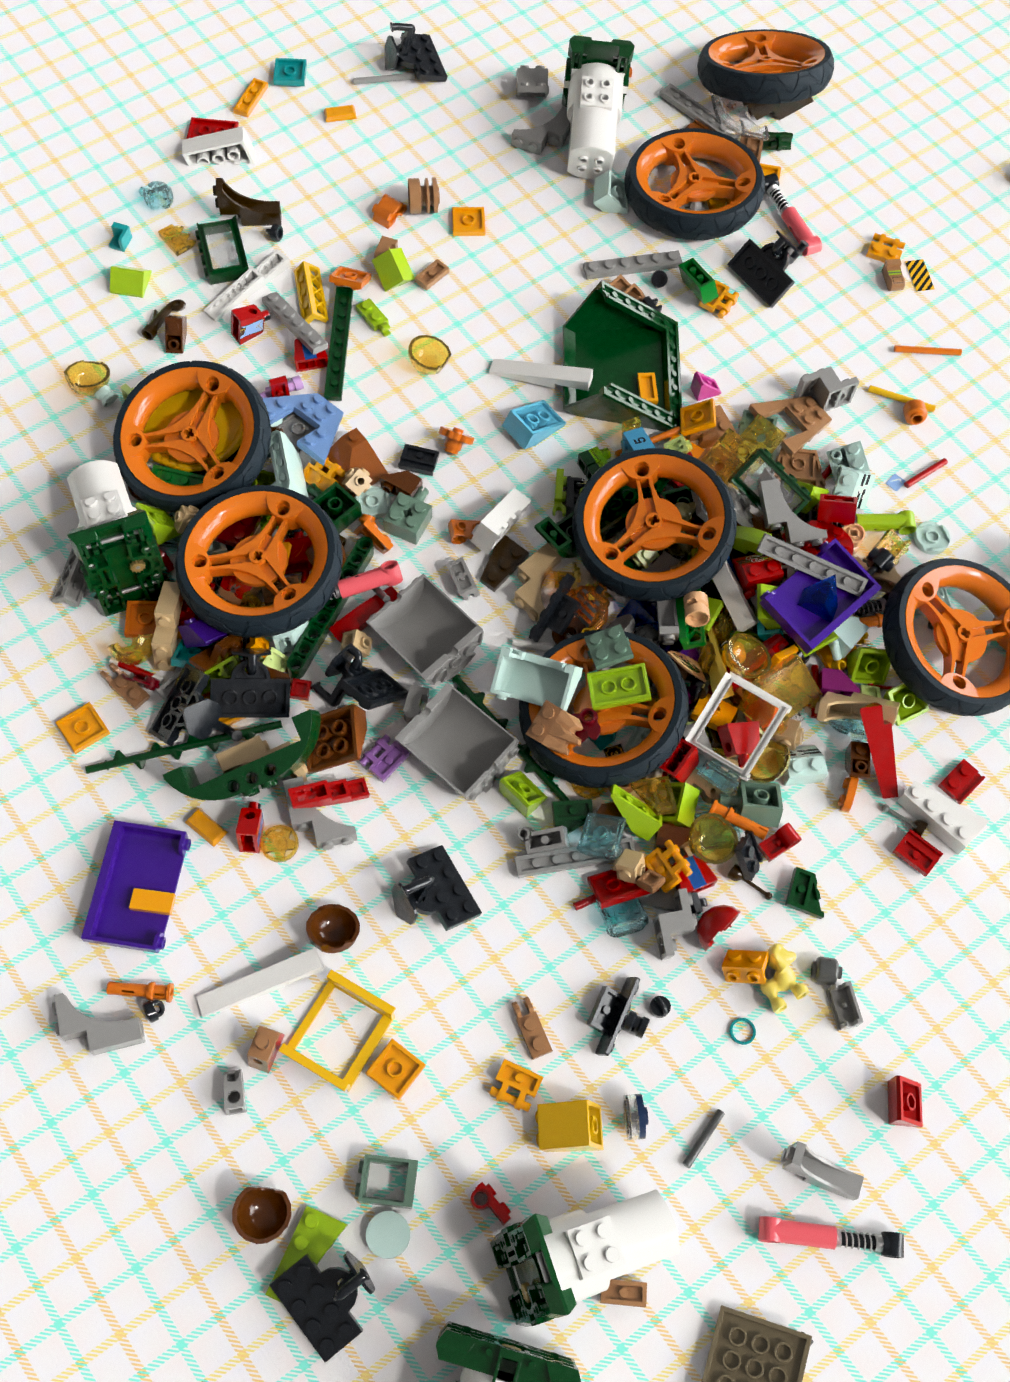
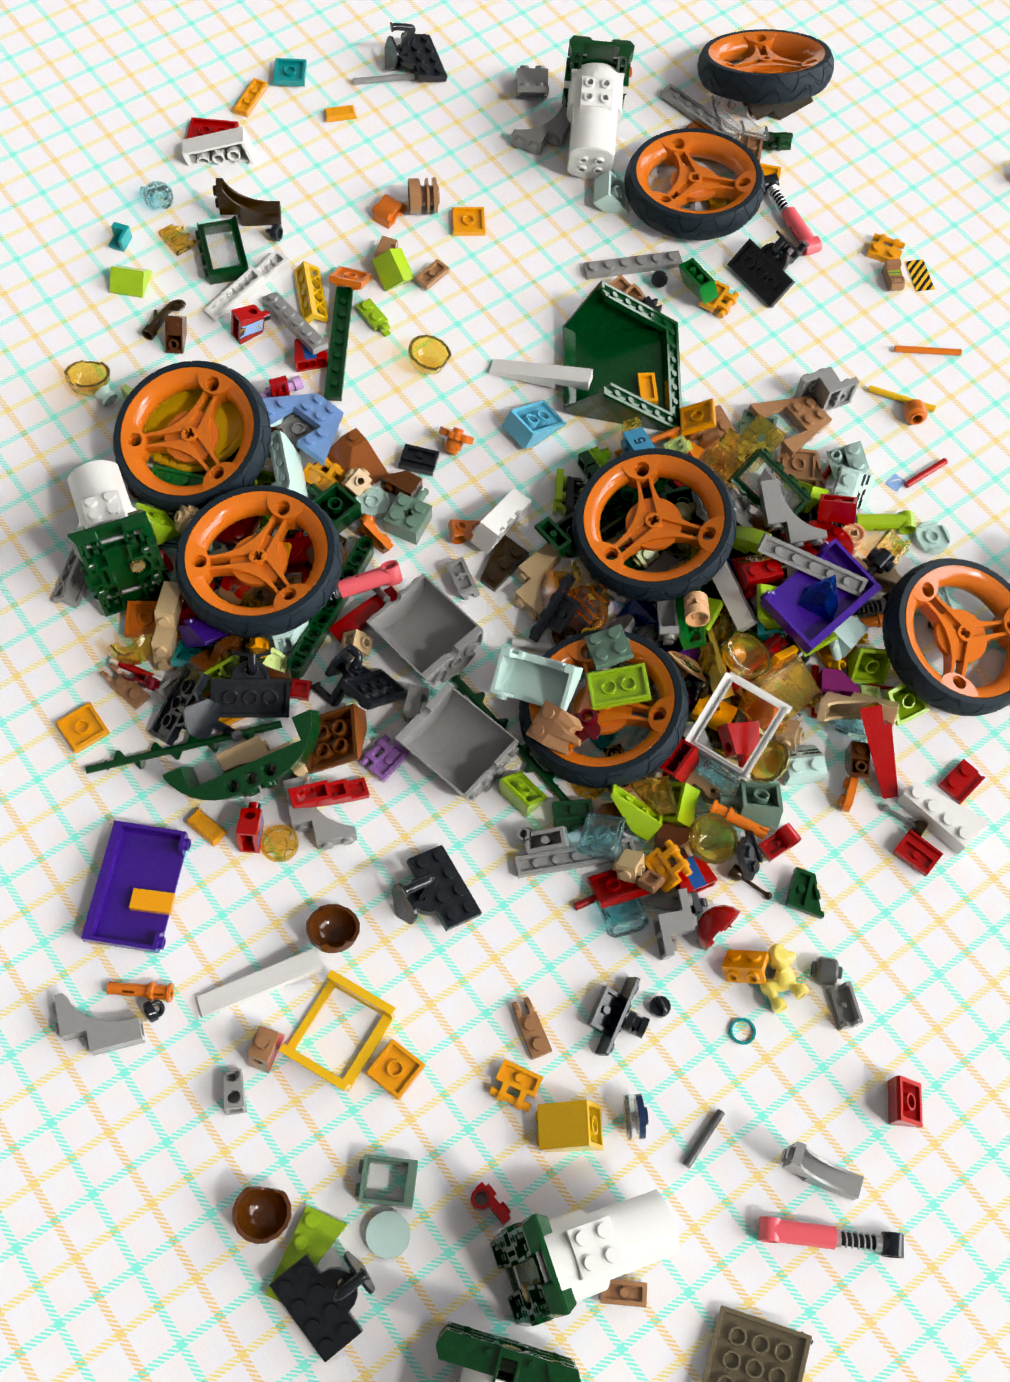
(704, 387): dark pink slope -> none

